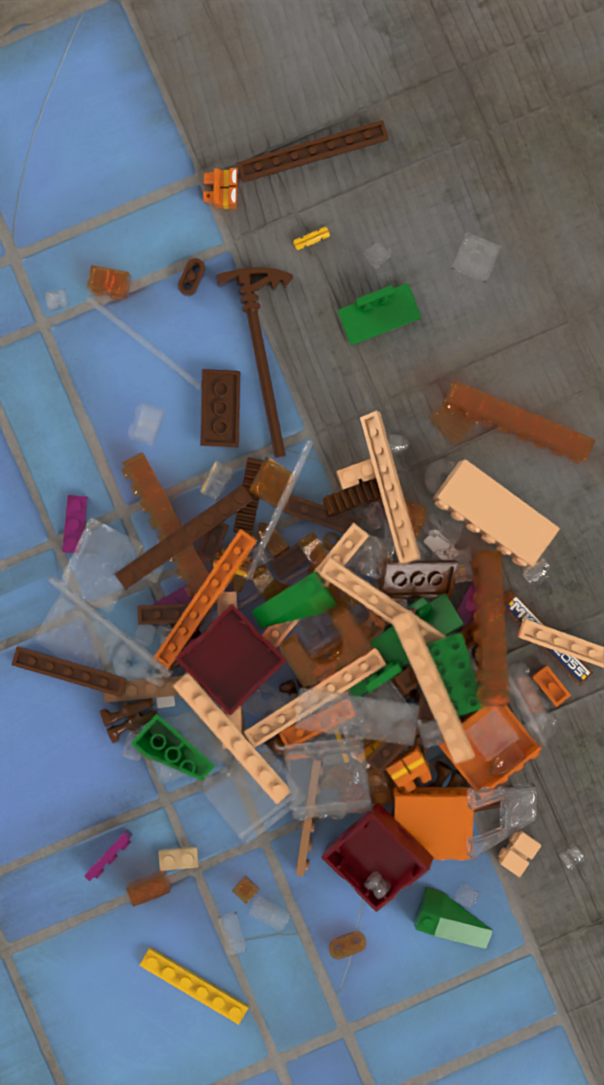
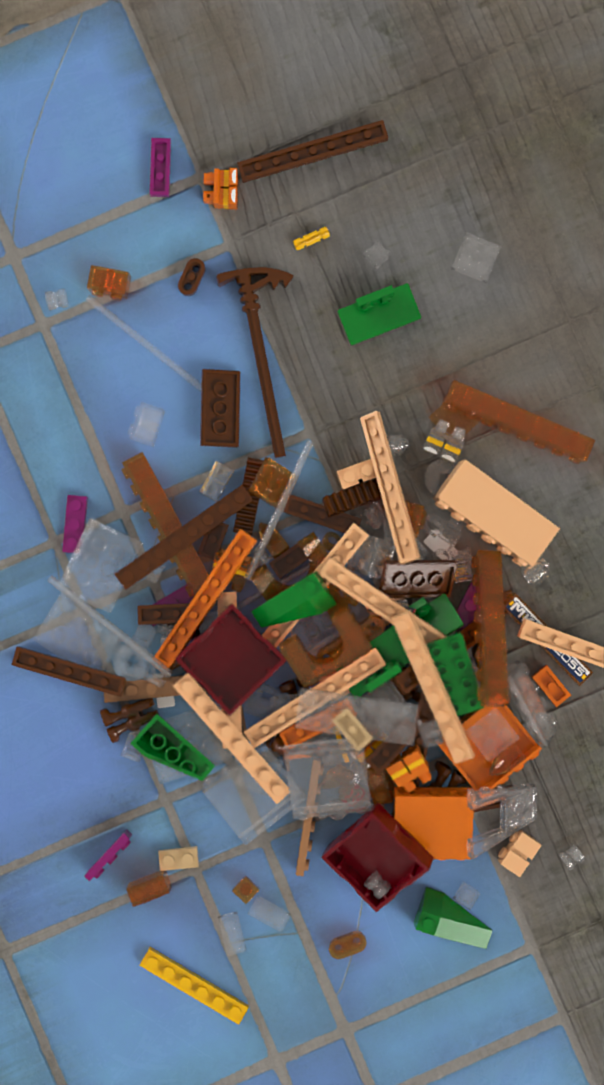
(160, 167): none -> magenta plate
(352, 729): none -> tan plate
(438, 437): none -> clear hips

